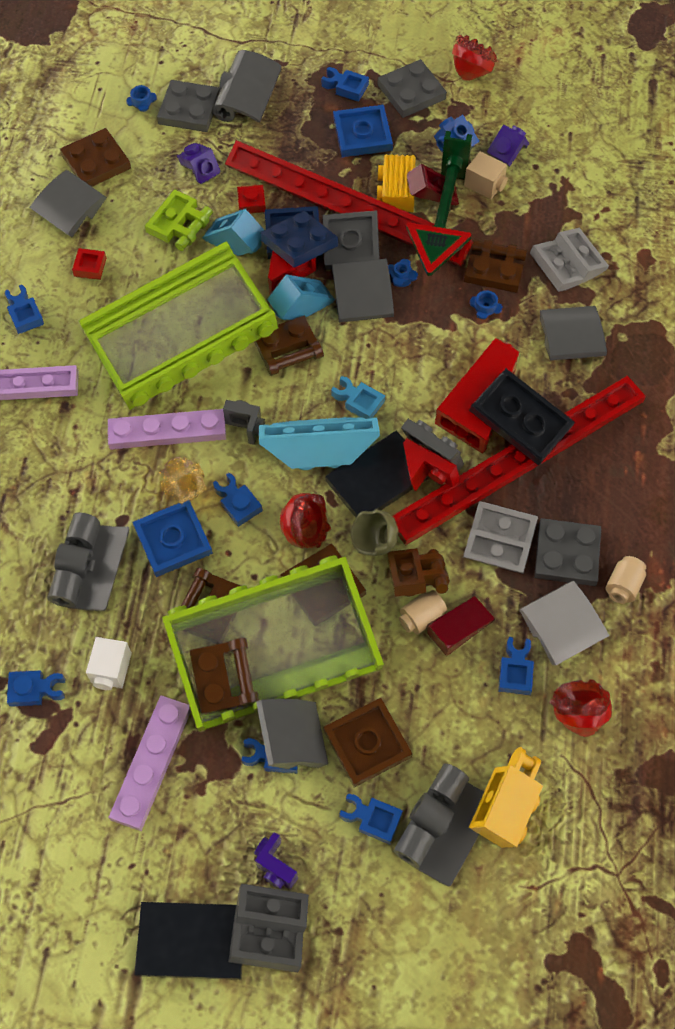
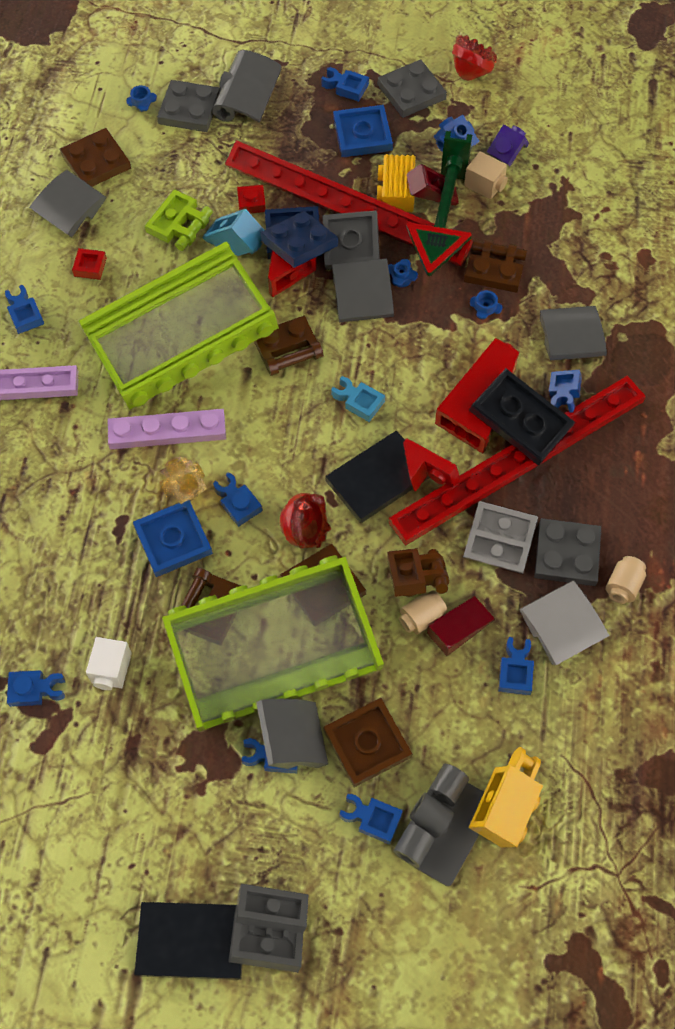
(87, 564): dark grey panel -> none
(150, 763): lavender plate -> none
(200, 161): dark purple bracket -> none
(213, 680): reddish brown plate -> none
(244, 415): dark grey bracket -> none
(276, 871): dark purple bracket -> none
(299, 297): dark azure slope -> none
(319, 441): medium azure wedge -> none
(374, 532): olive hair -> none
(422, 435): dark grey plate -> none
(565, 387): none -> blue plate
(569, 259): light grey slope -> none
(582, 706): clear red hair -> none

